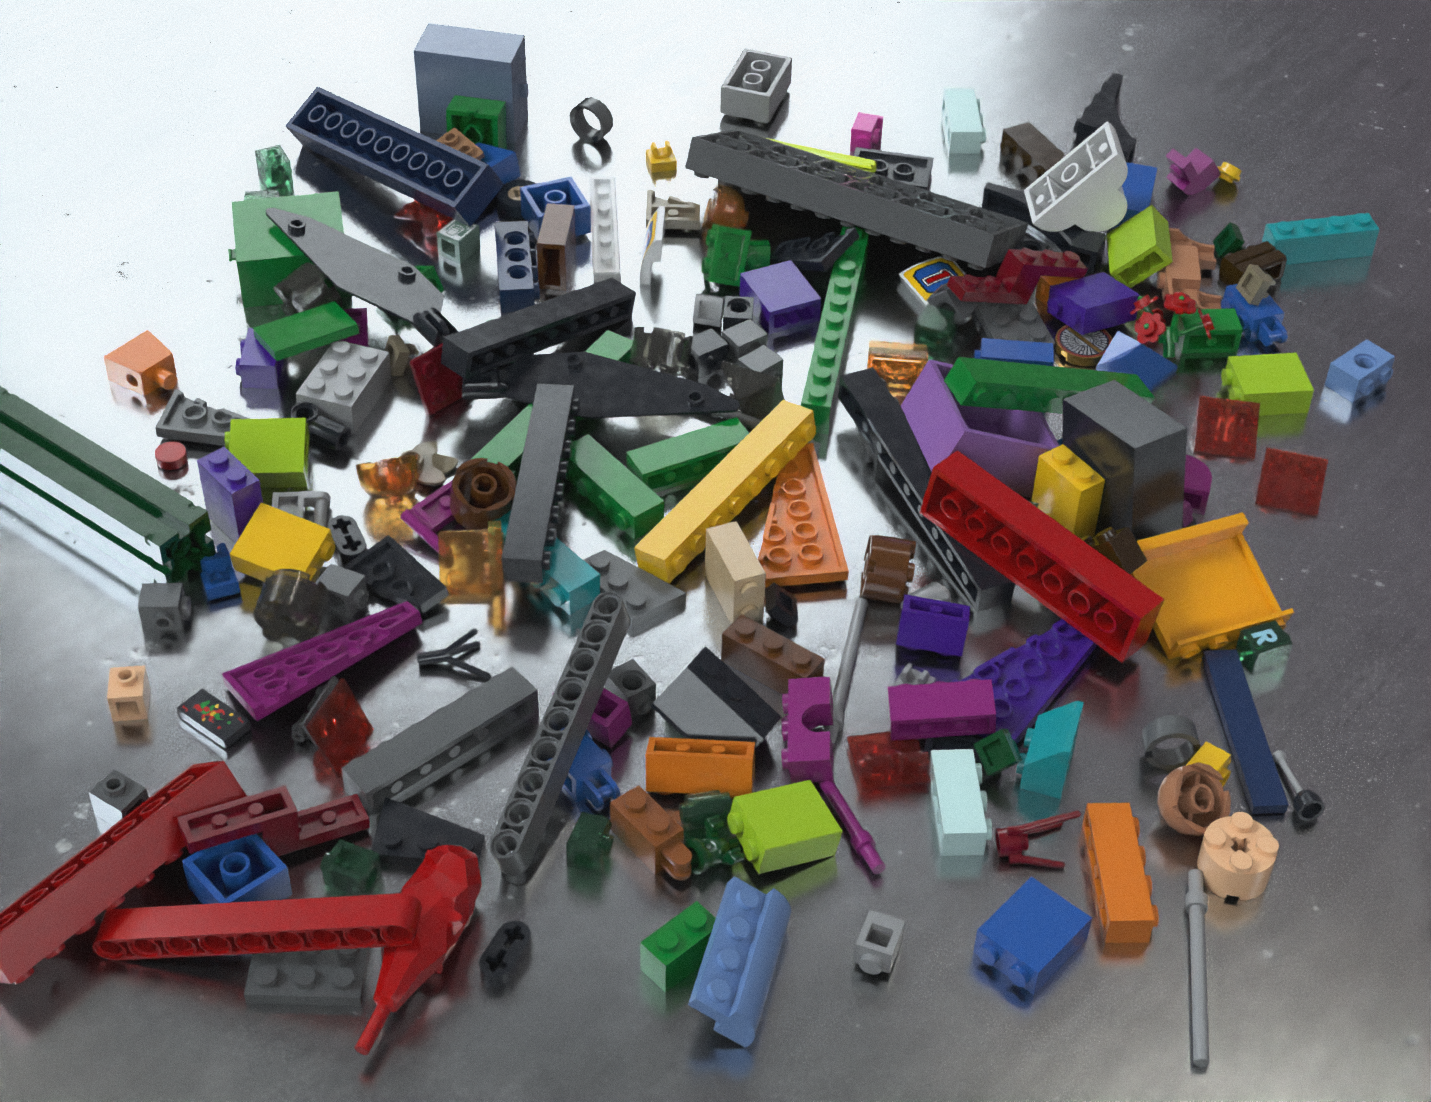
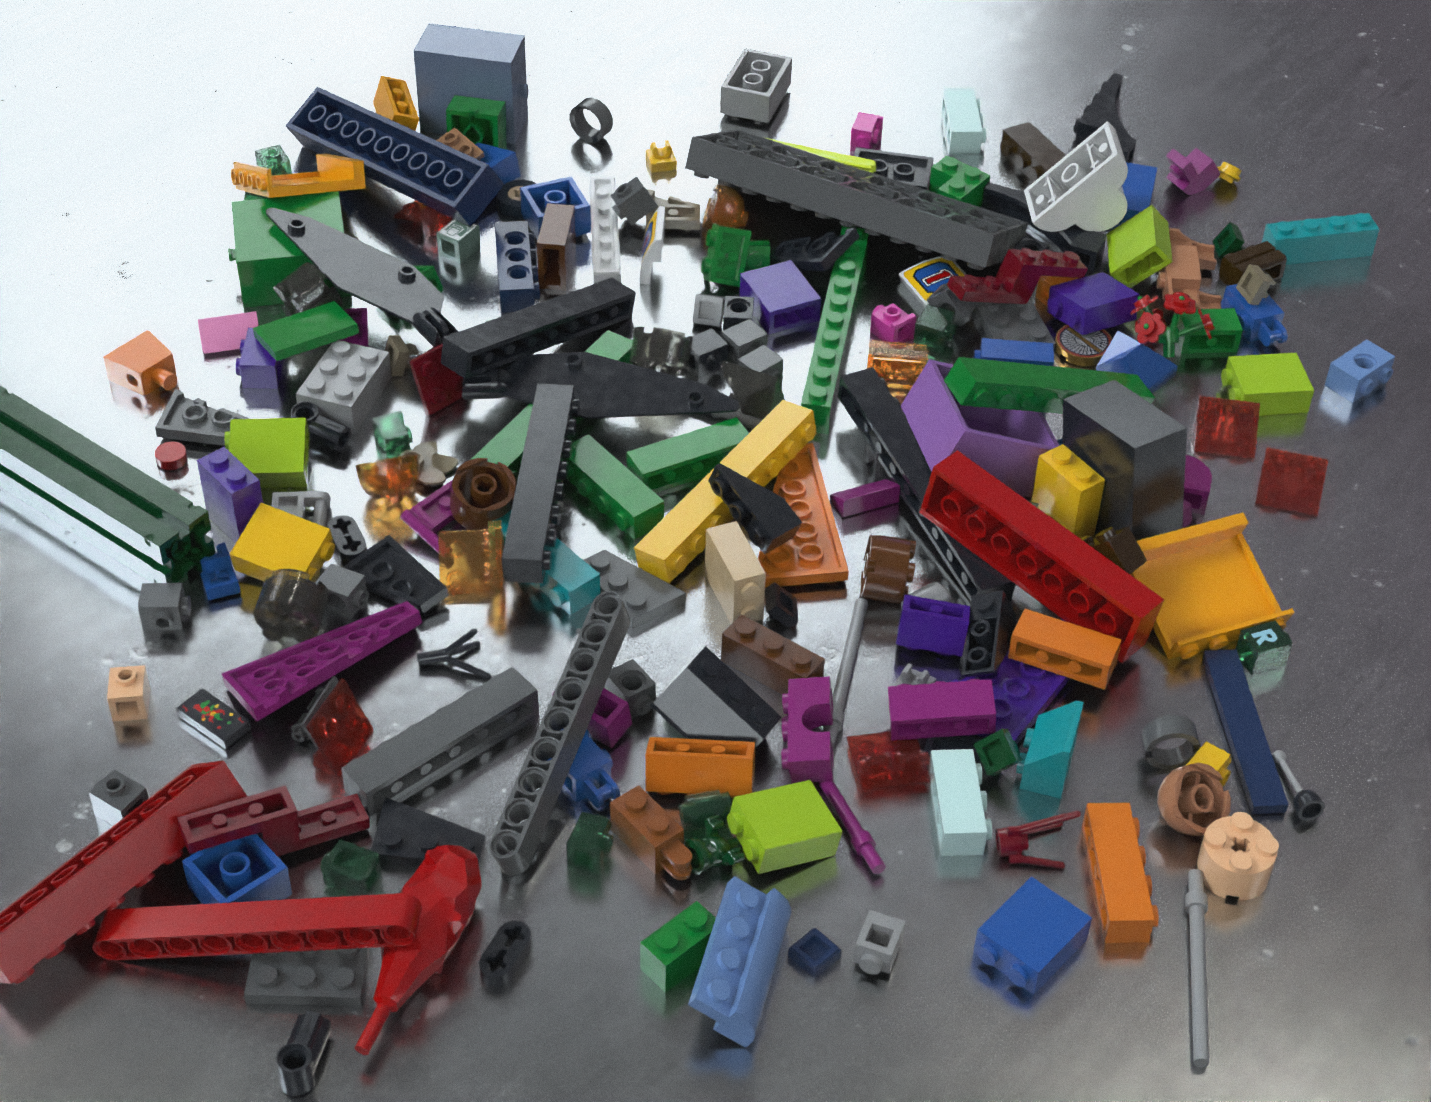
(225, 332): none -> bright pink panel
(301, 1054): none -> black piece
(333, 175): none -> light orange panel
(391, 434): none -> clear green brick
(395, 102): none -> light orange brick
(633, 201): none -> dark grey brick
(759, 510): none -> black slope
(814, 952): none -> dark blue tile
(866, 497): none -> magenta slope
(892, 324): none -> dark pink brick
(958, 181): none -> green brick
(988, 633): none -> black slope
(1064, 648): none -> orange brick

